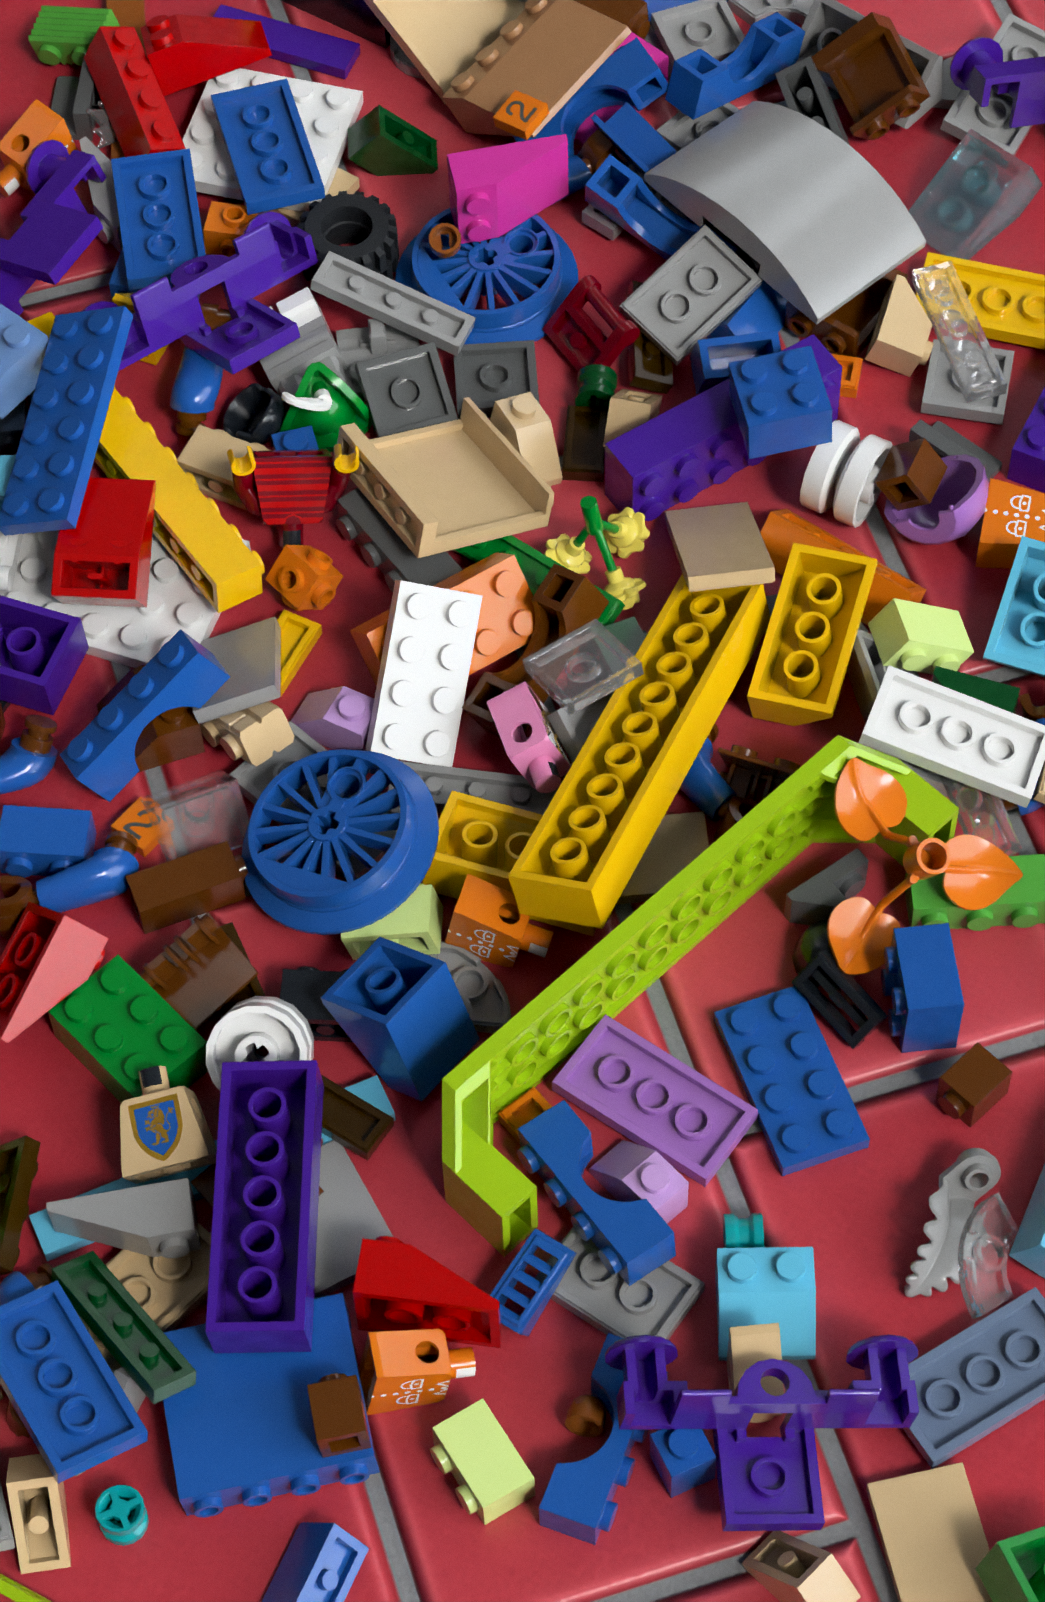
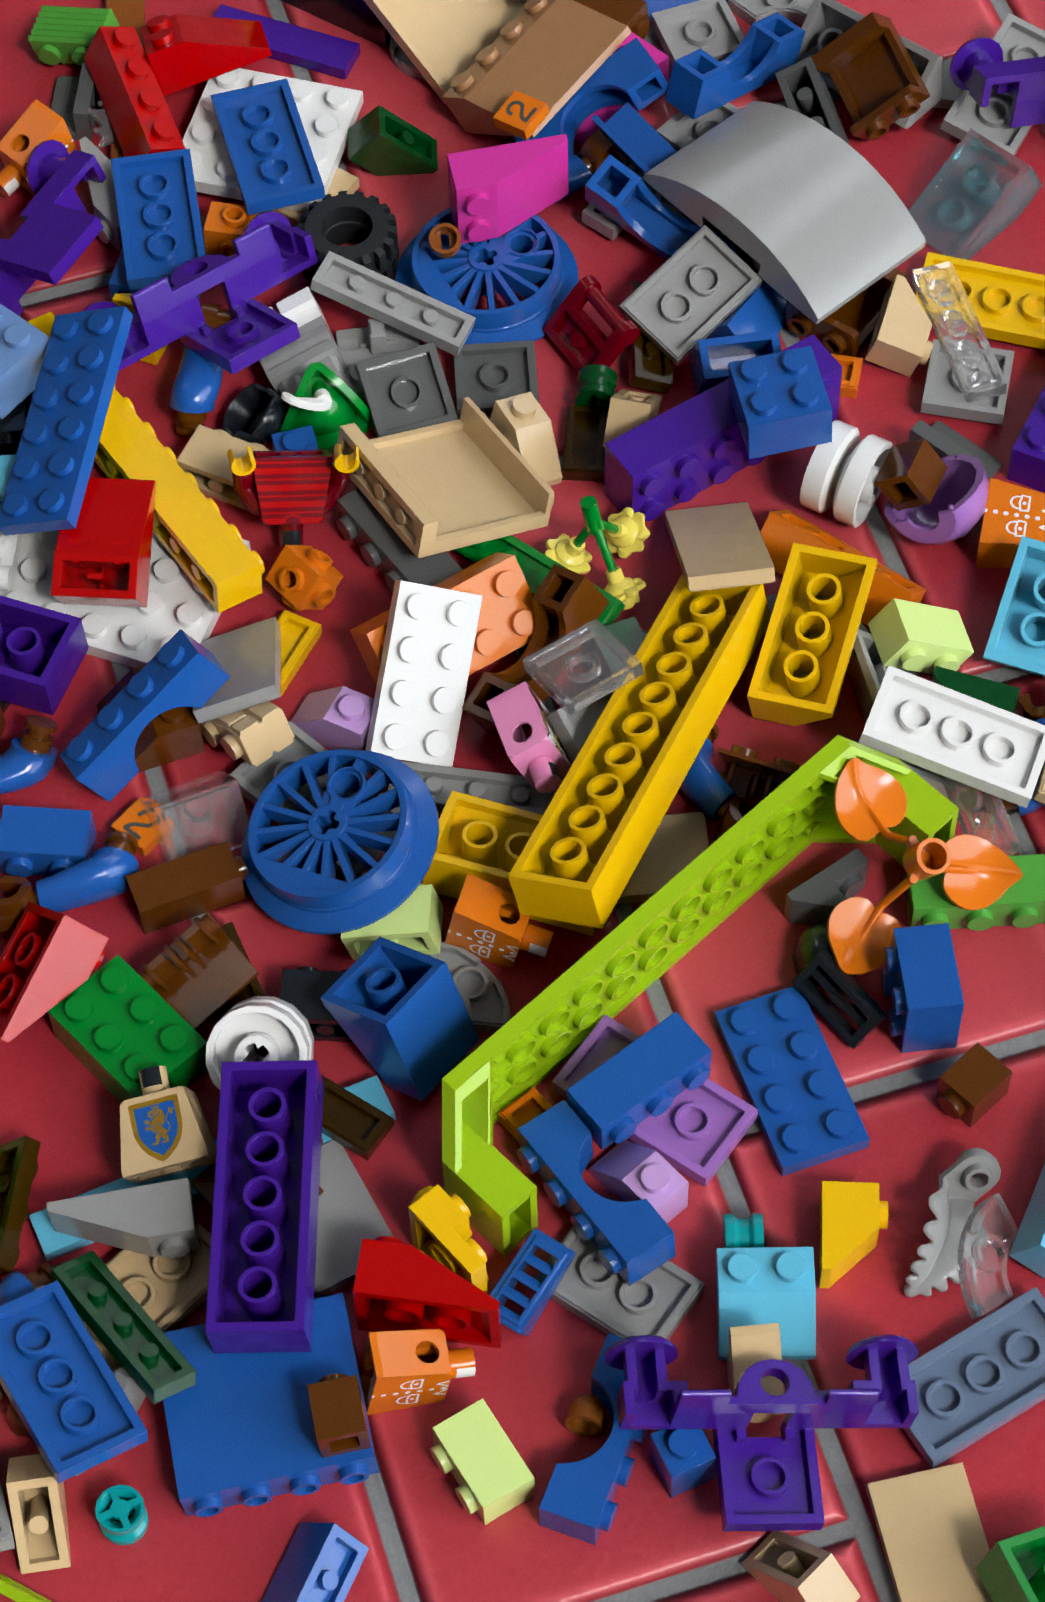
(443, 1232): none -> yellow plate
(640, 1080): none -> blue brick
(847, 1226): none -> yellow slope

